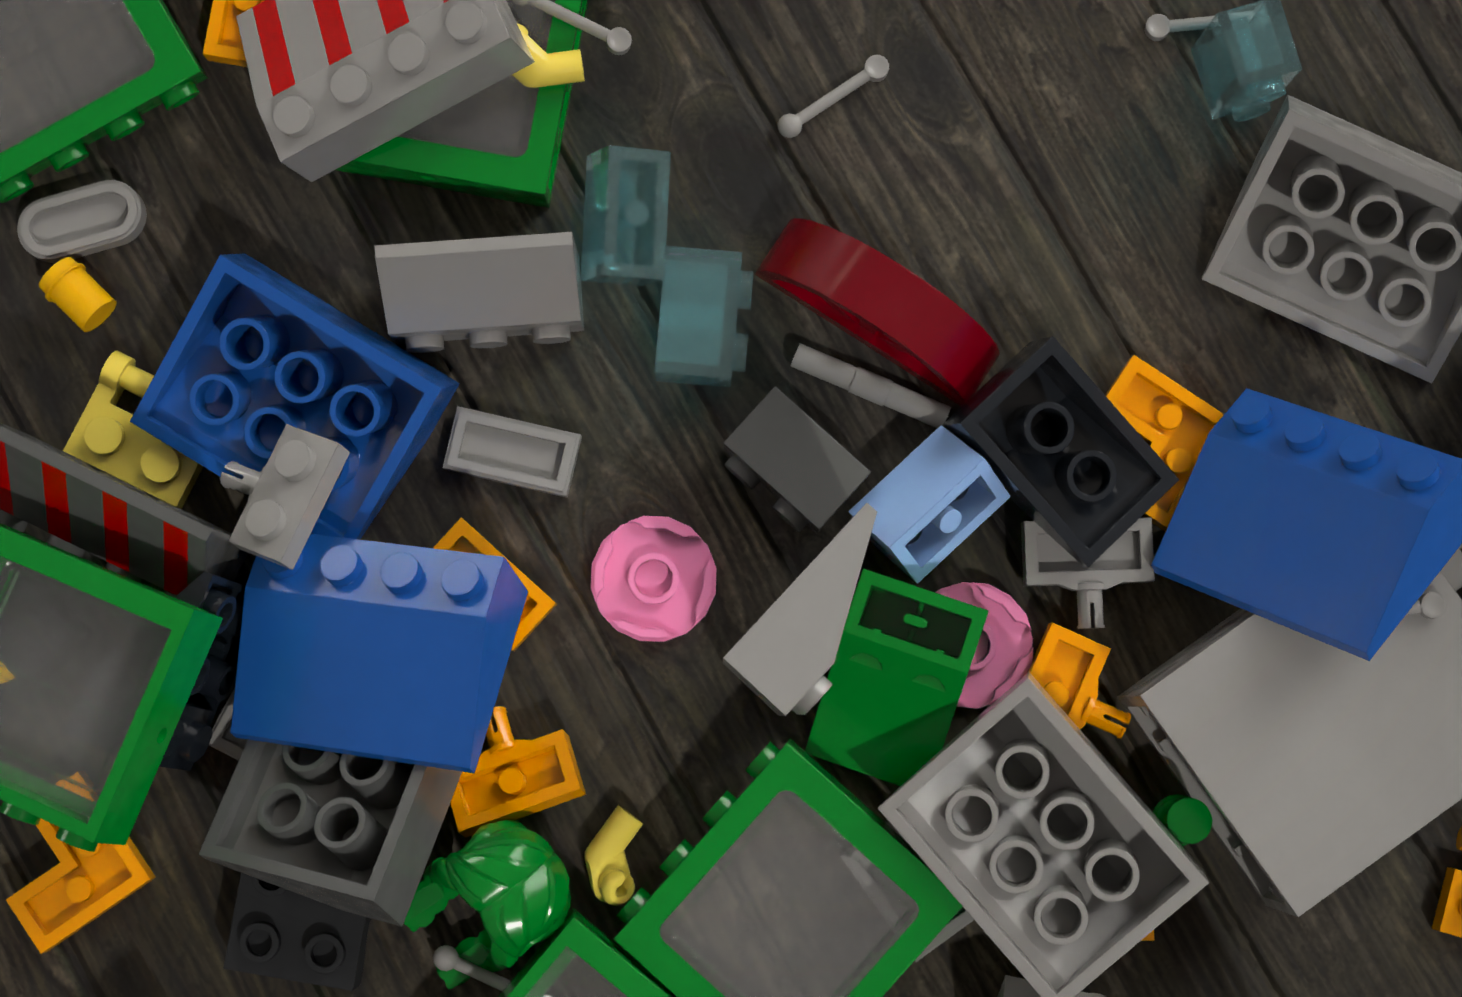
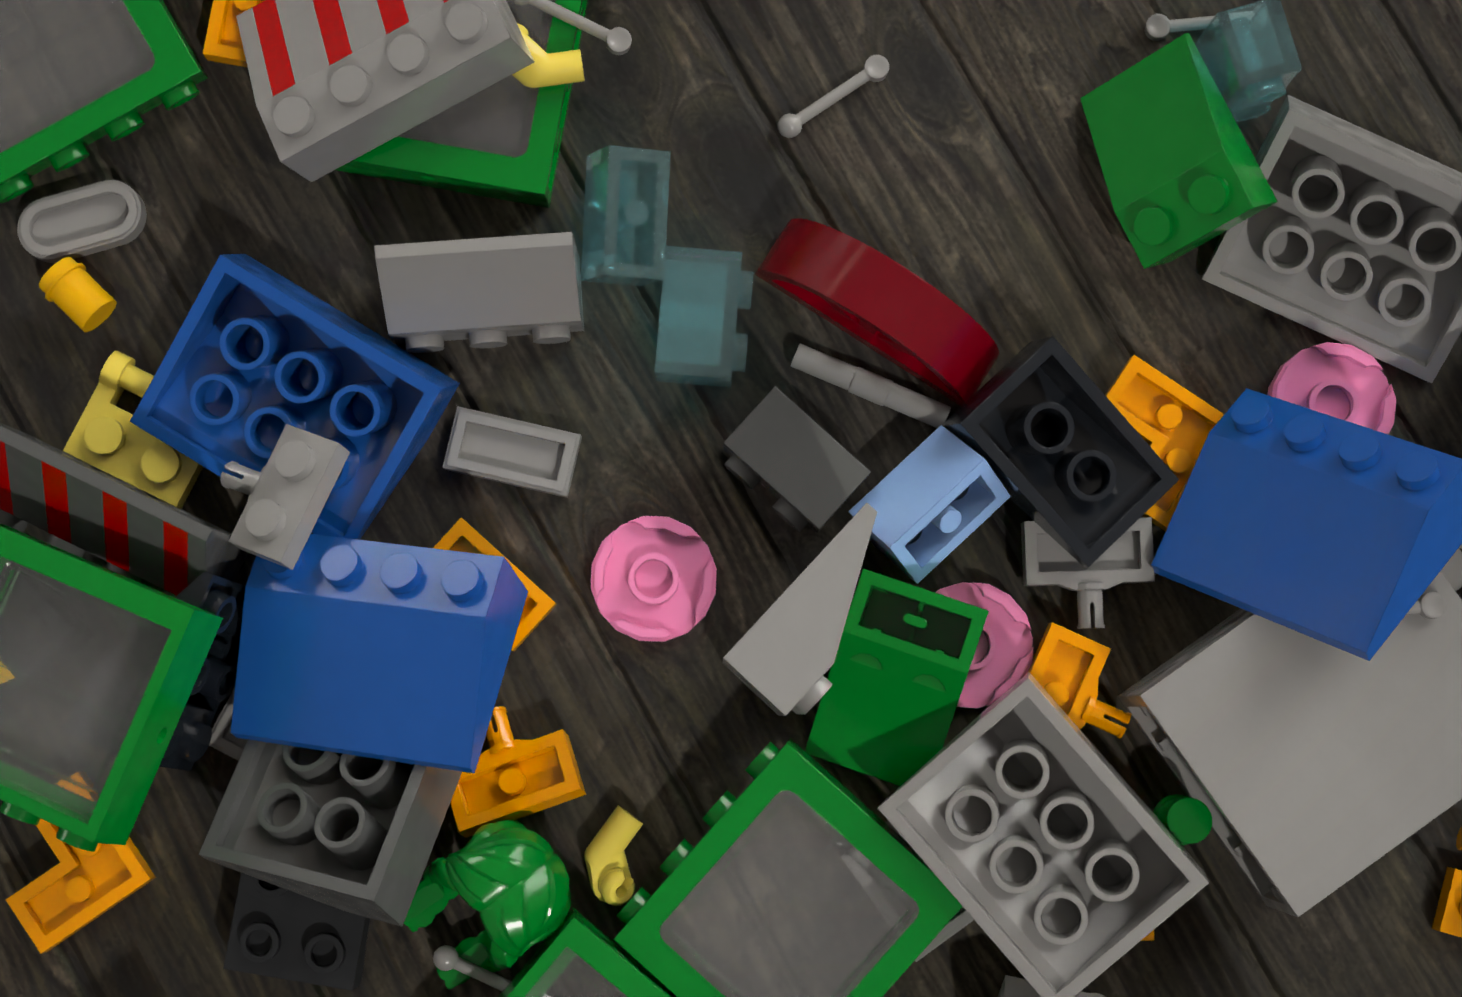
(1173, 154): none -> green slope
(1338, 383): none -> bright pink tile

